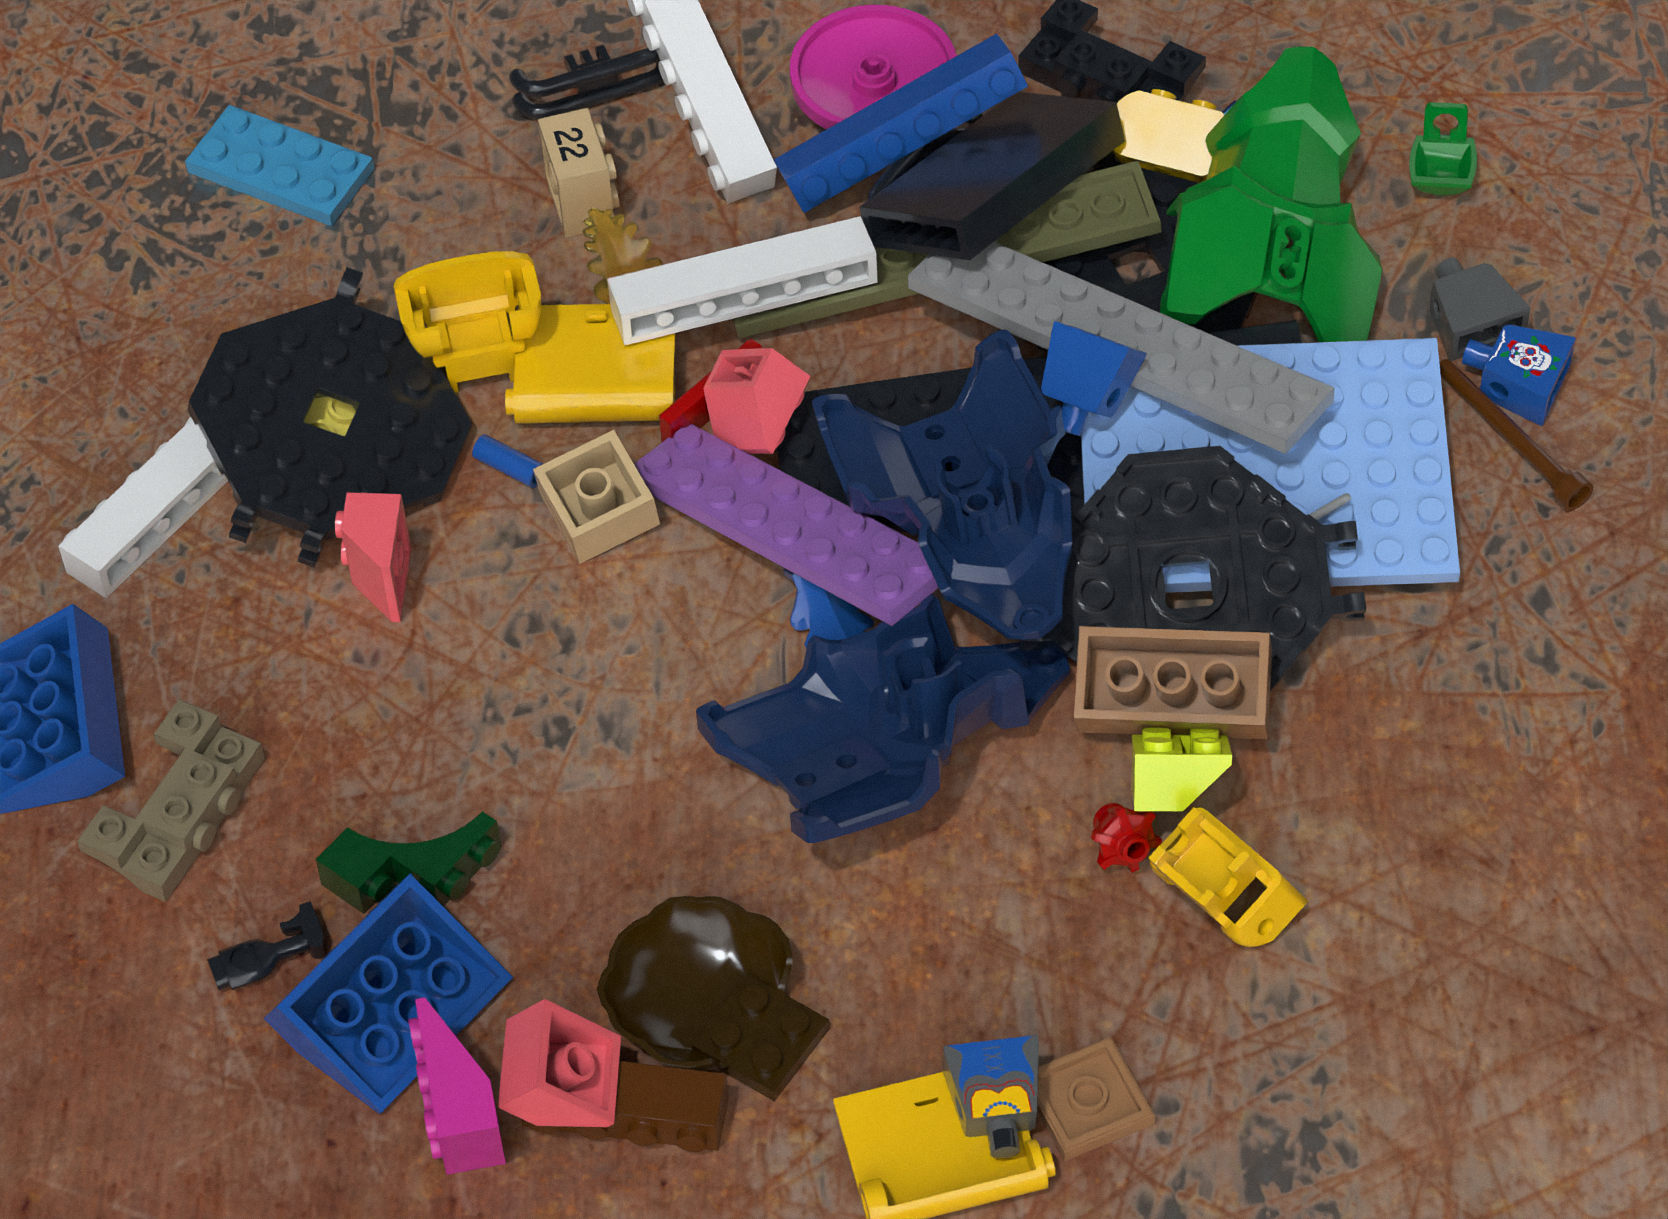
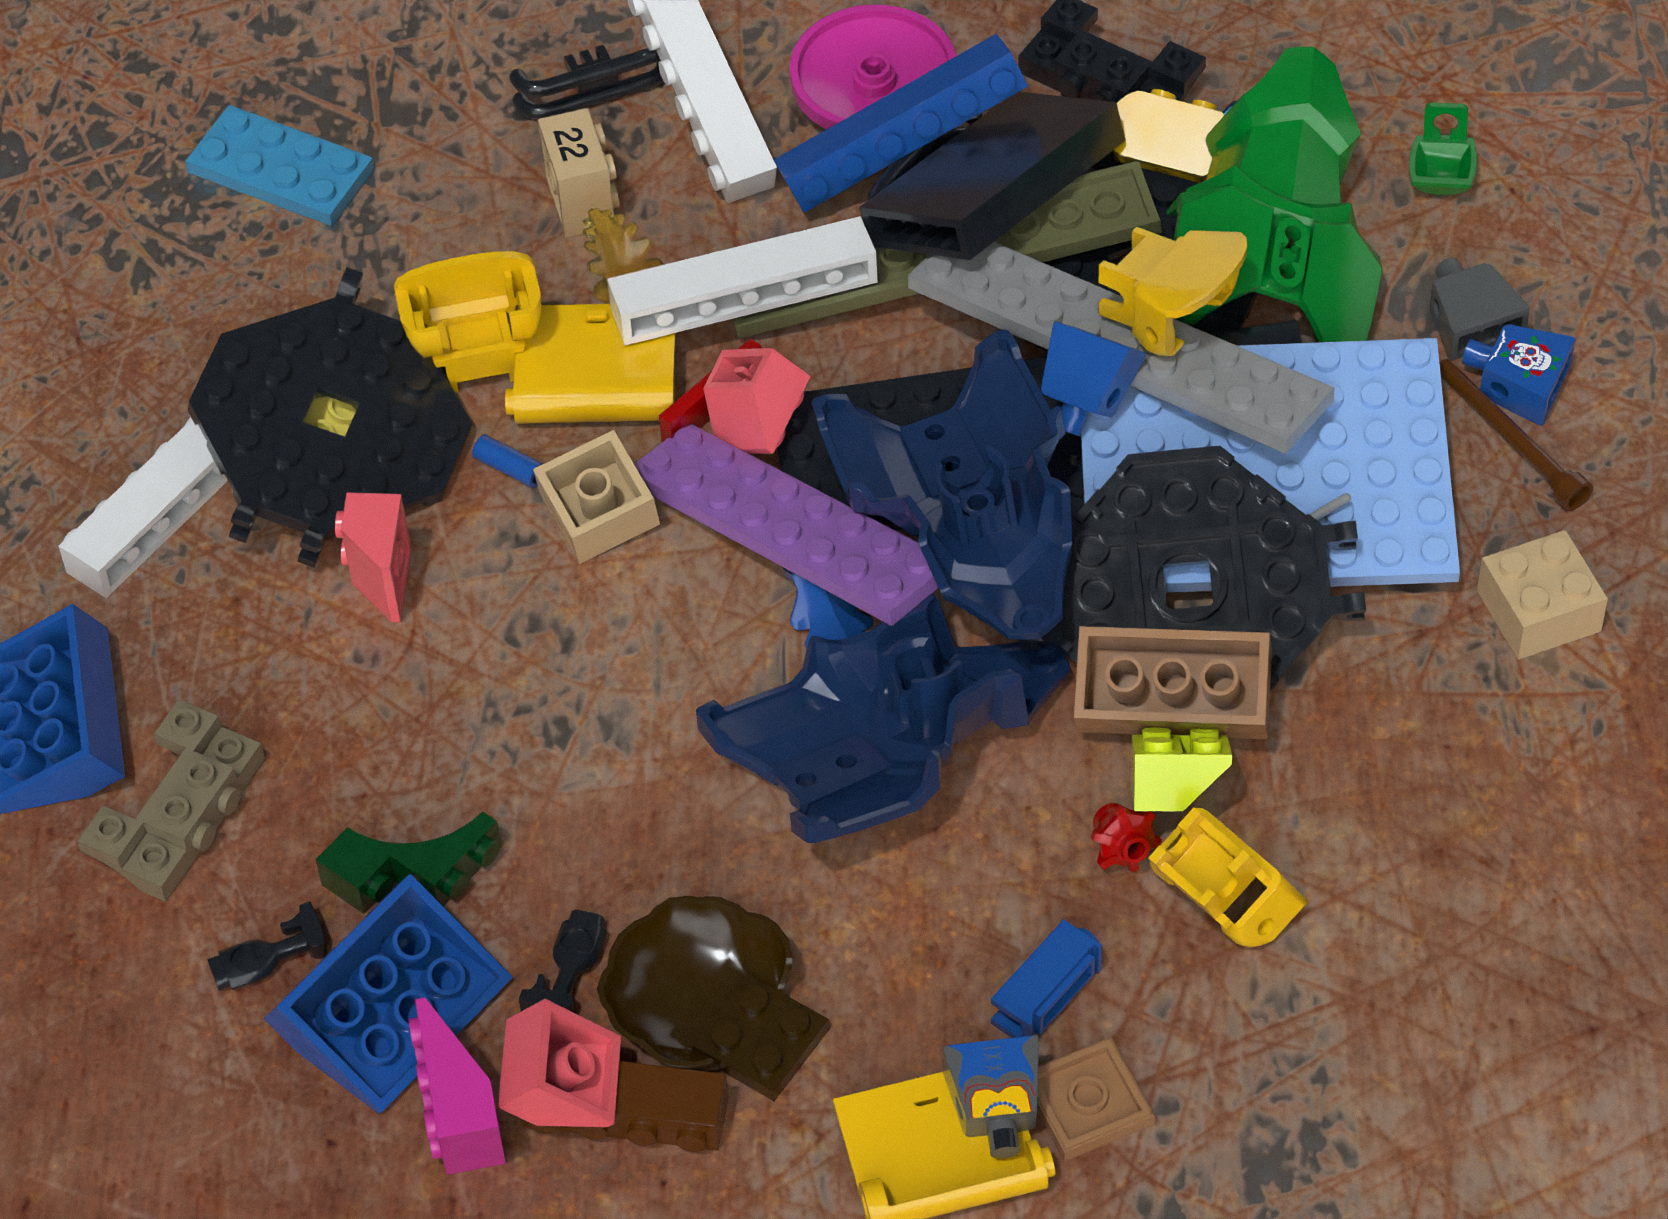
(574, 953): none -> black piece
(1047, 981): none -> blue window
(1170, 280): none -> yellow piece
(1541, 594): none -> tan brick

